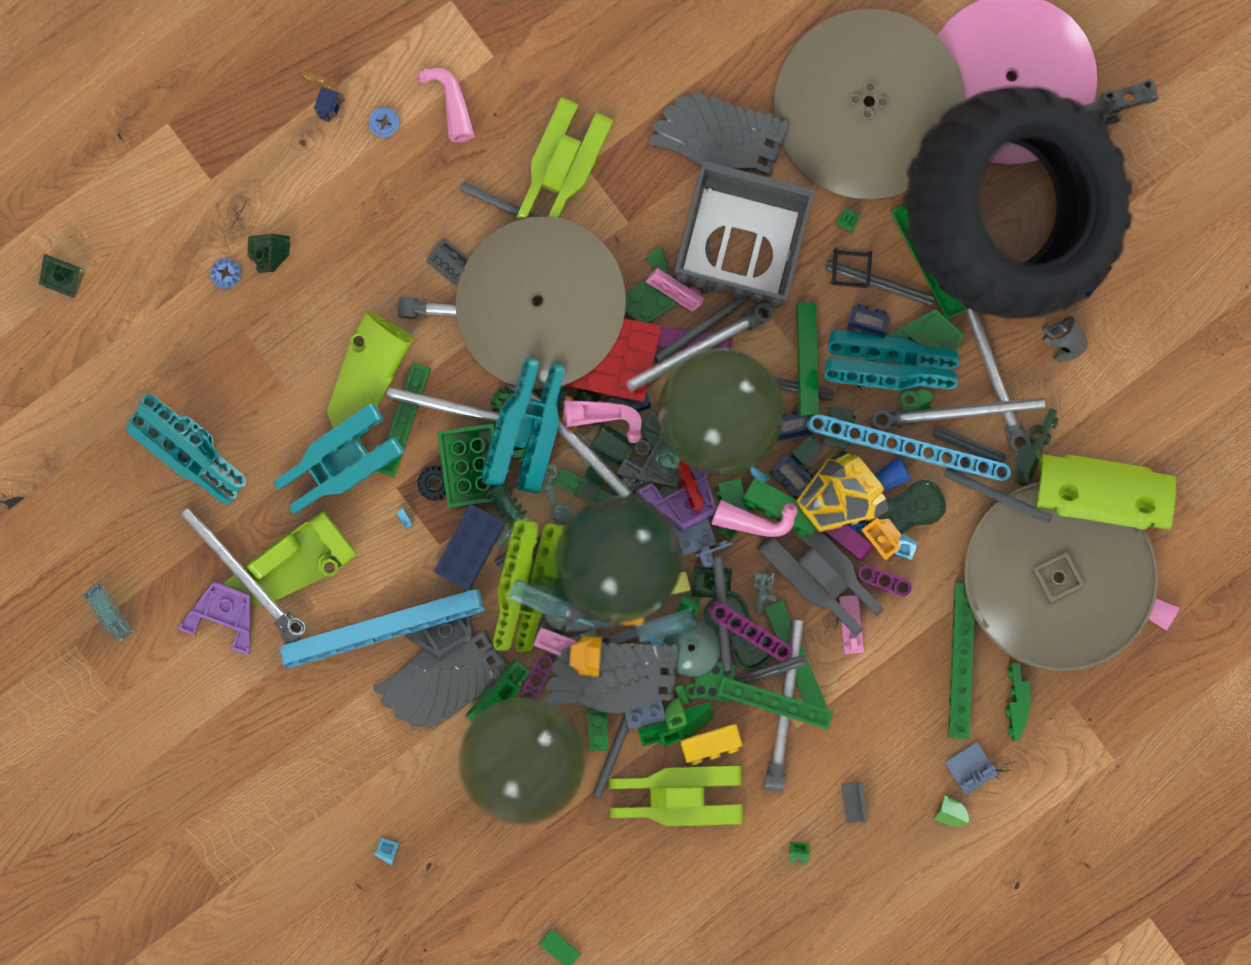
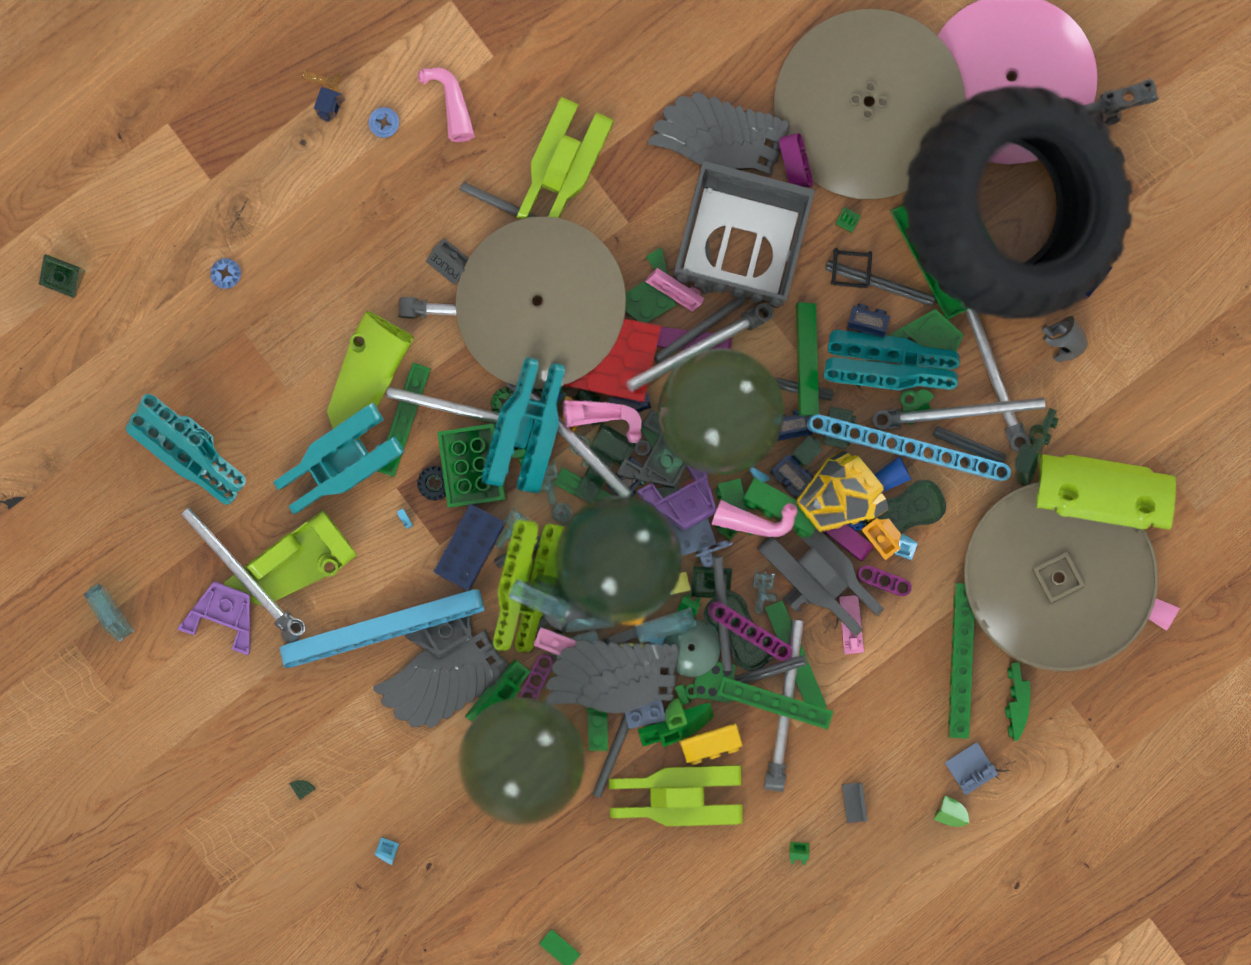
(268, 251): clear green slope -> none
(302, 788): none -> clear green tile
(506, 505): clear green piece -> none
(586, 655): light orange slope -> none
(690, 484): red hinge -> none
(795, 599): none -> dark grey tile
(796, 160): none -> magenta beam
(997, 495): dark grey piece -> none

